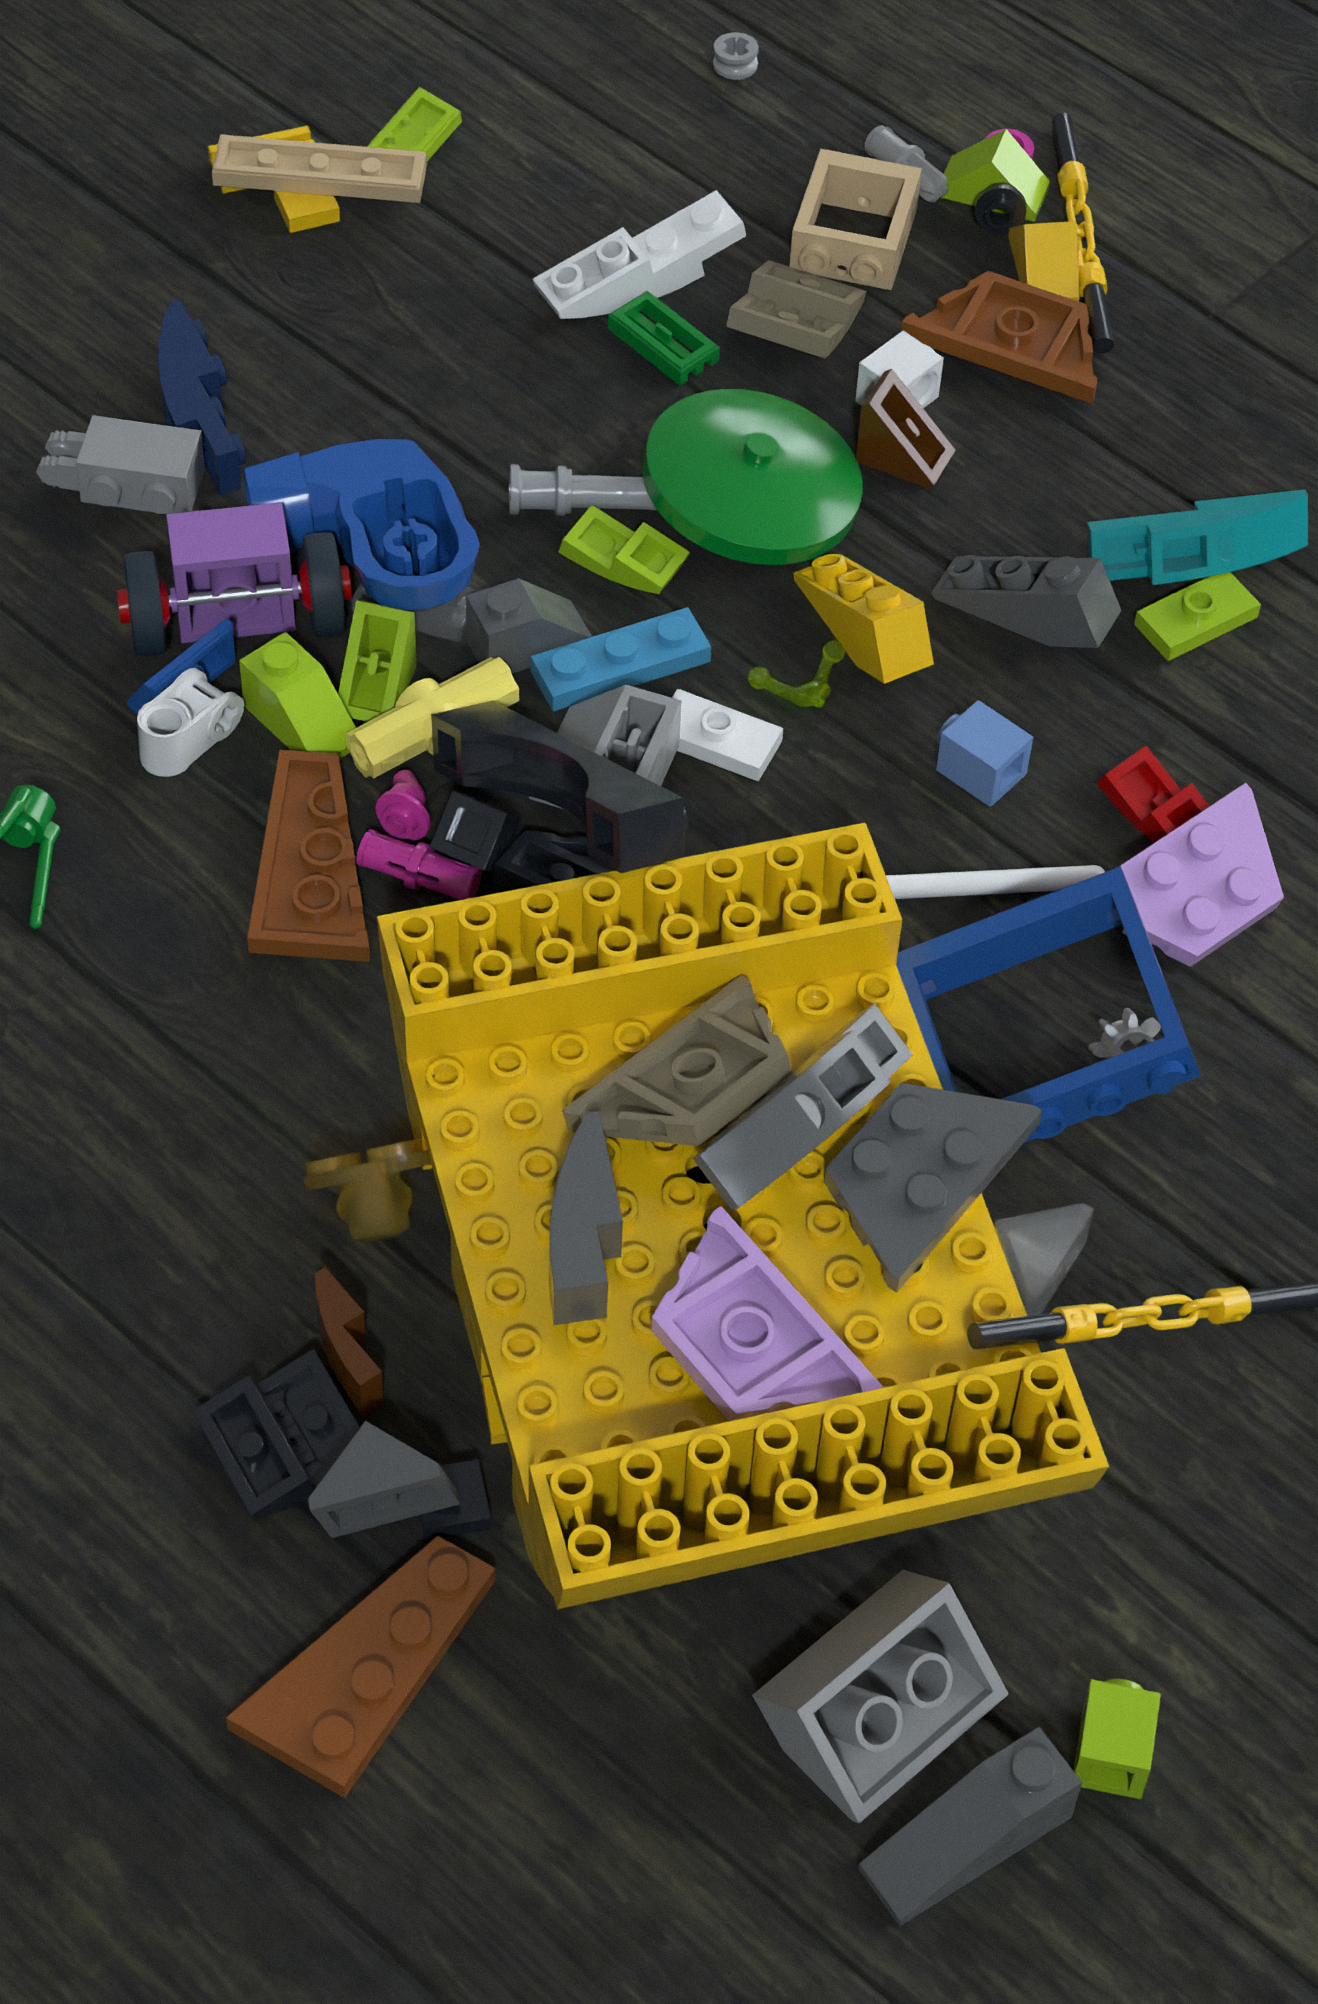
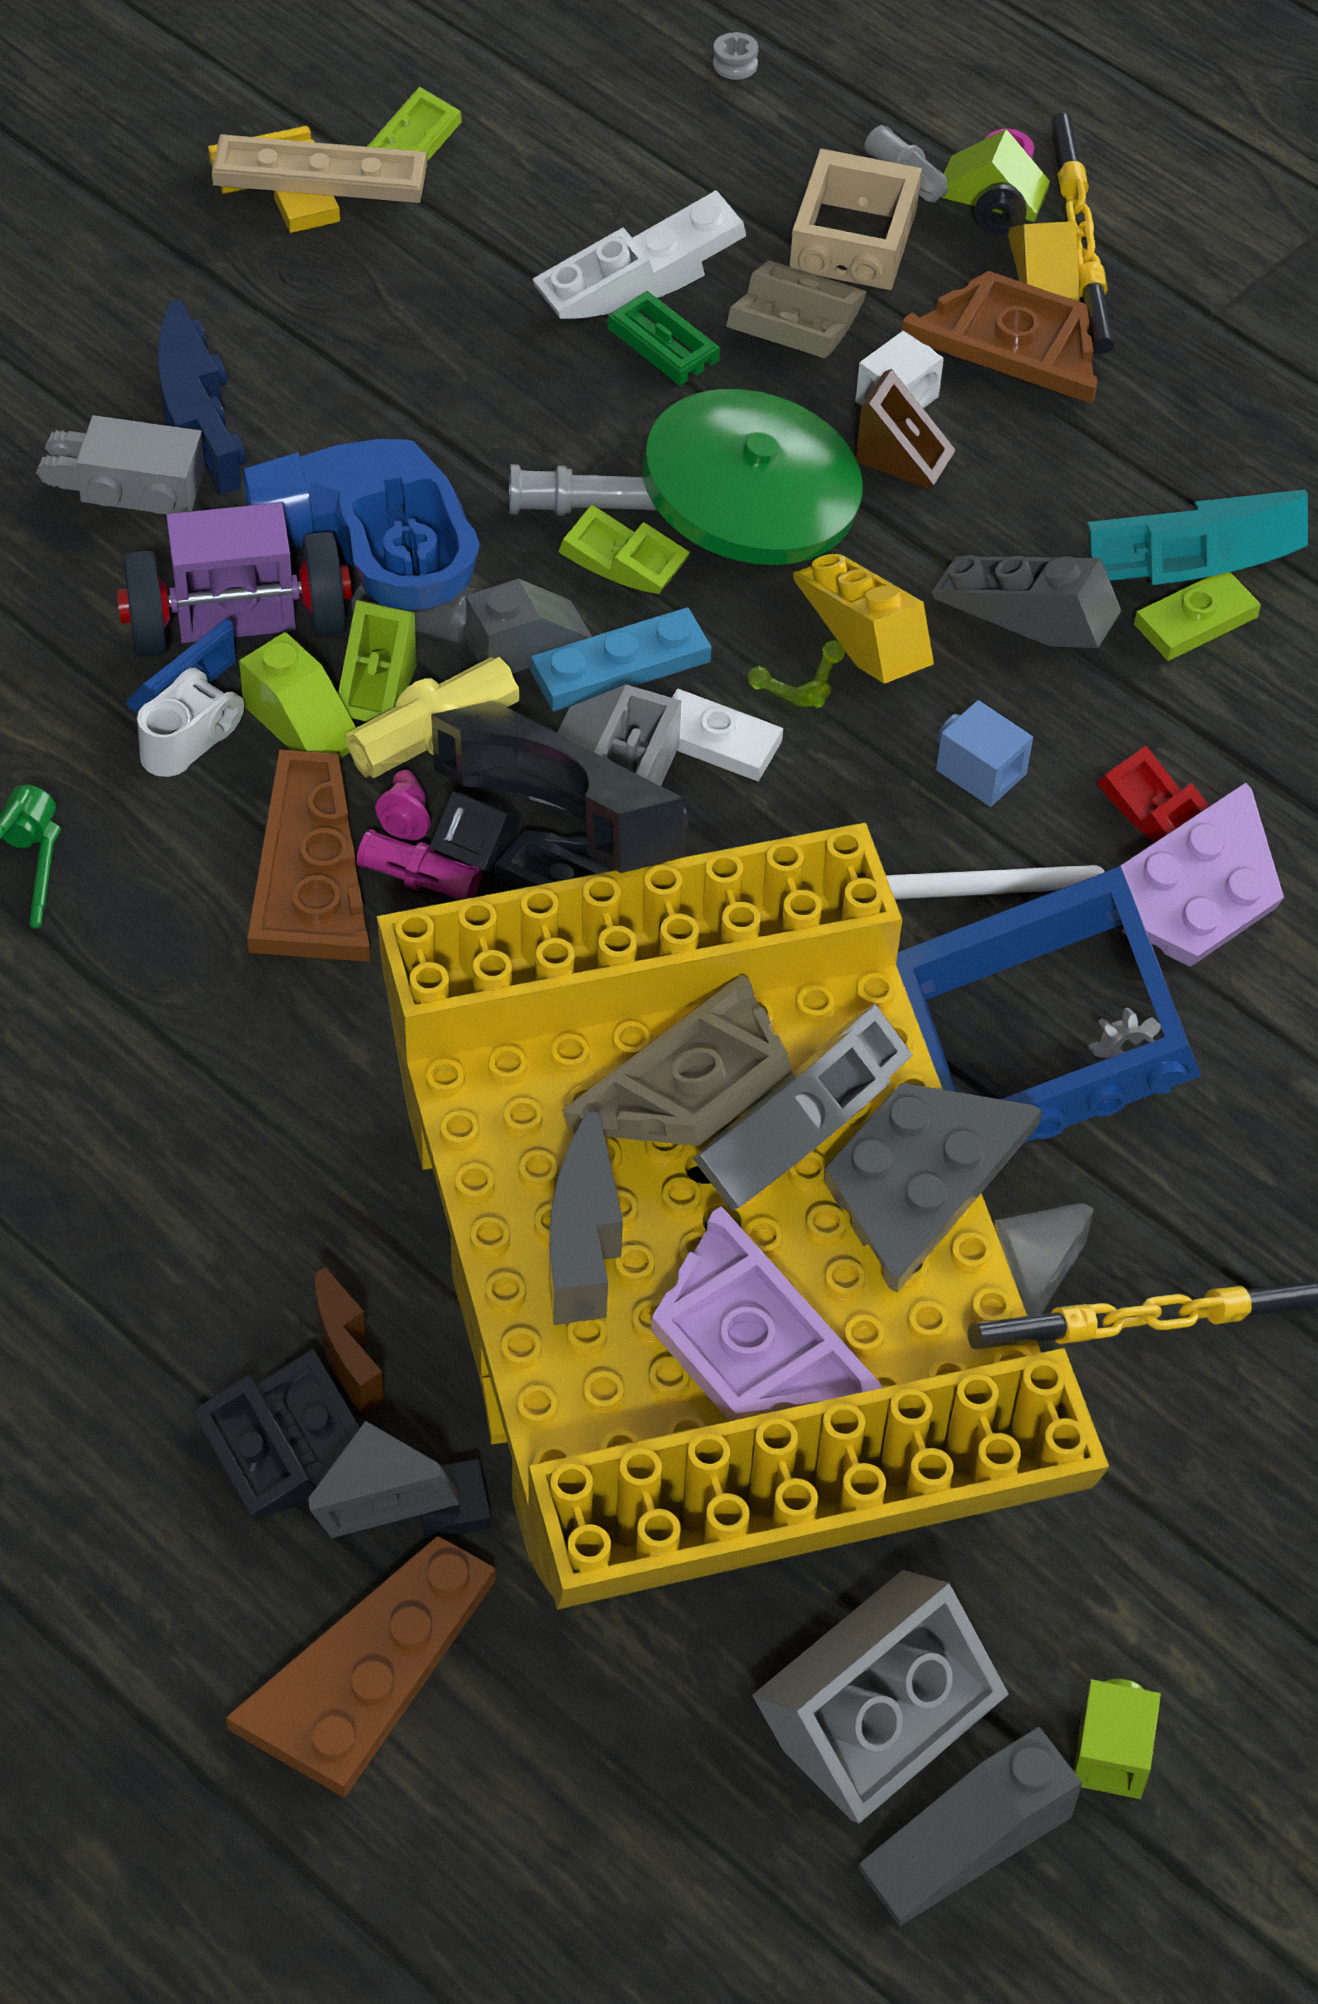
(372, 1193): clear yellow plate -> none

